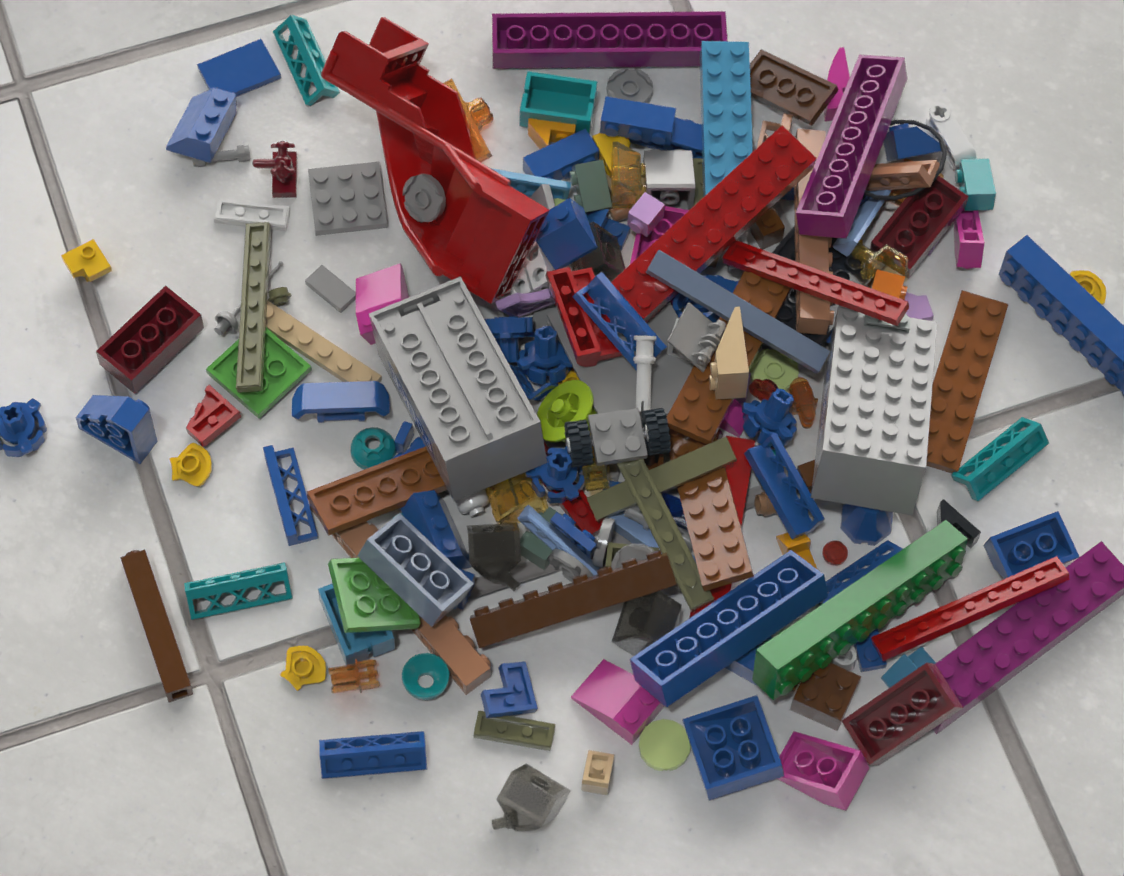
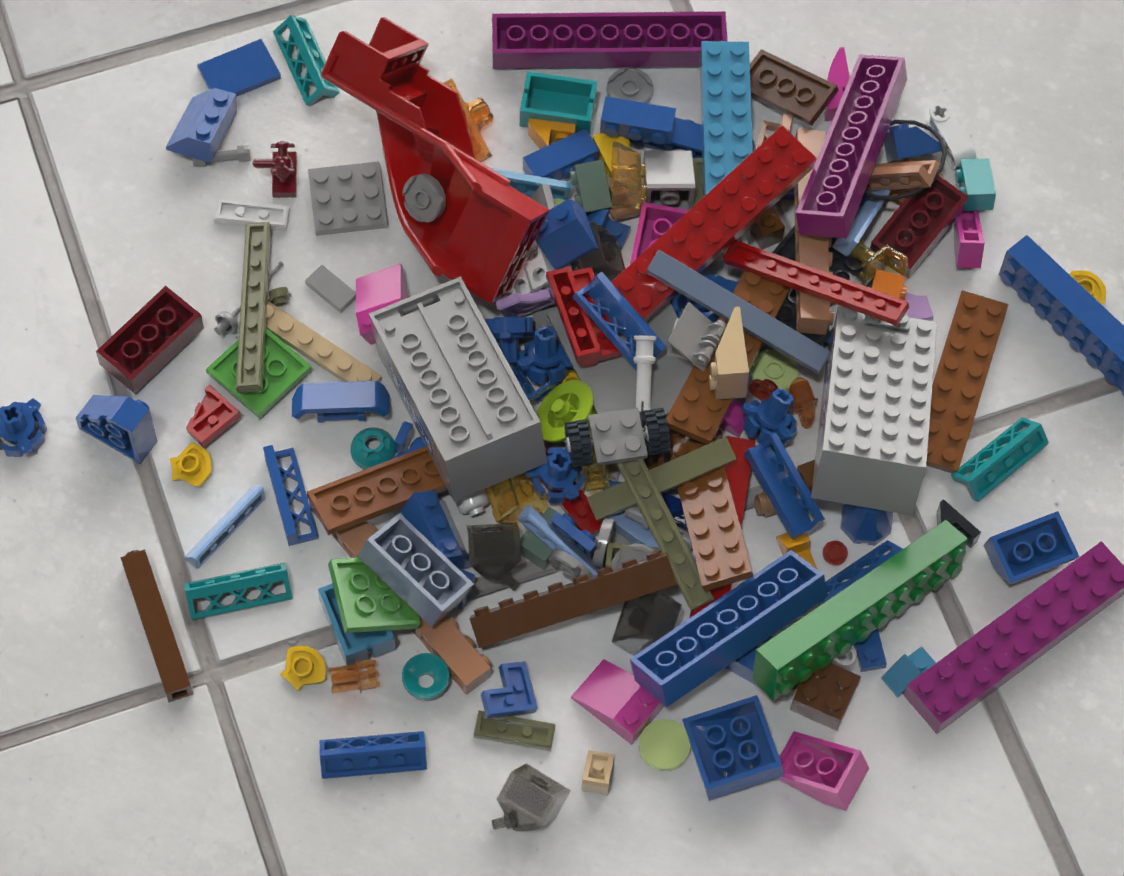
(86, 261): yellow brick -> none
(225, 526): none -> light blue slope
(645, 214): lavender brick -> none
(902, 714): dark red brick -> none
(970, 608): red plate -> none

